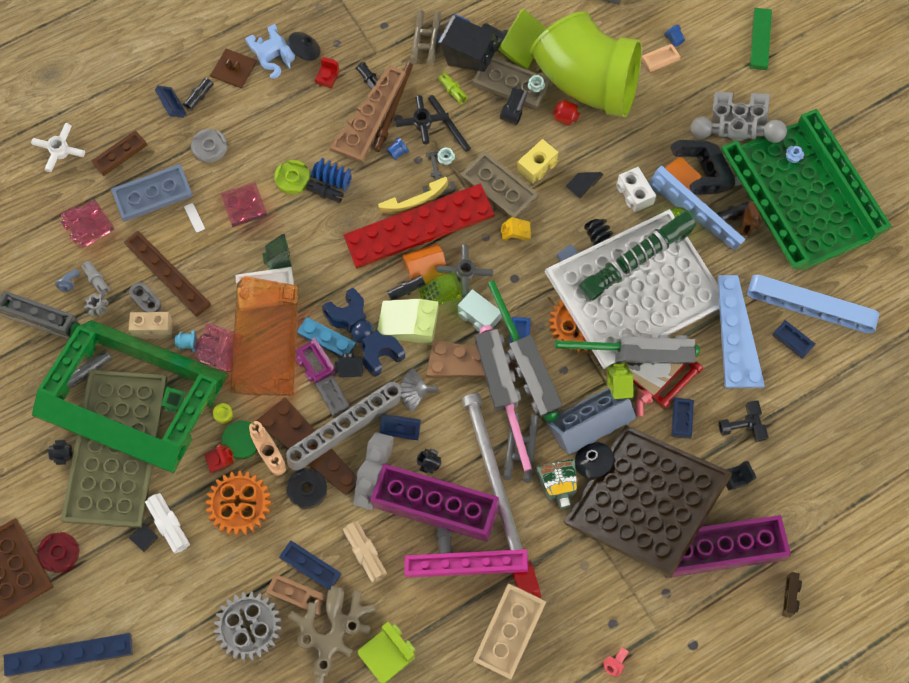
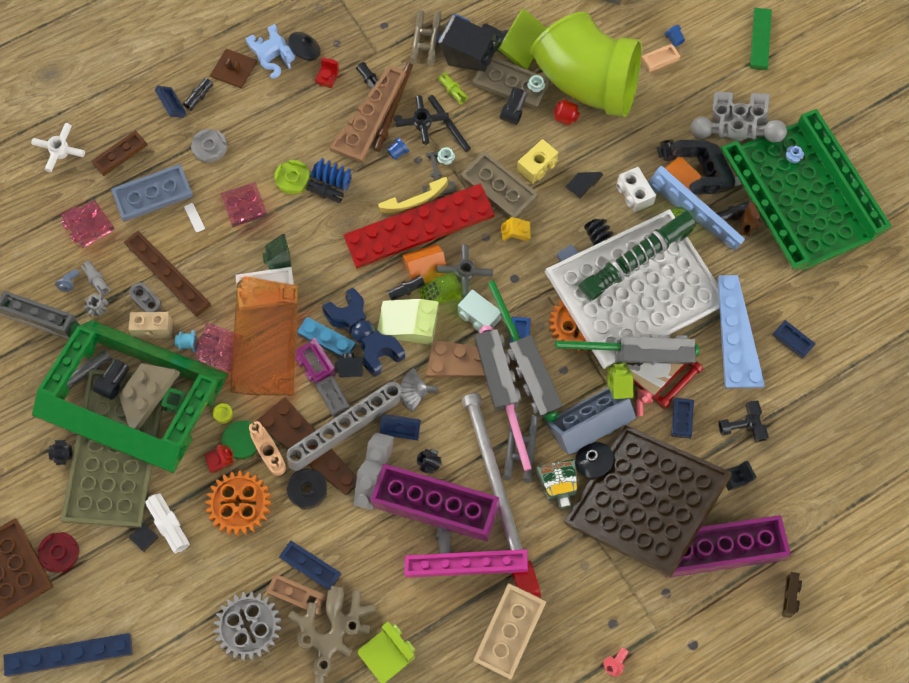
(110, 383): none -> black piece
(144, 392): none -> dark tan wing
(364, 552): tan piece -> none
(665, 151): none -> black gear
(813, 304): light blue beam -> none

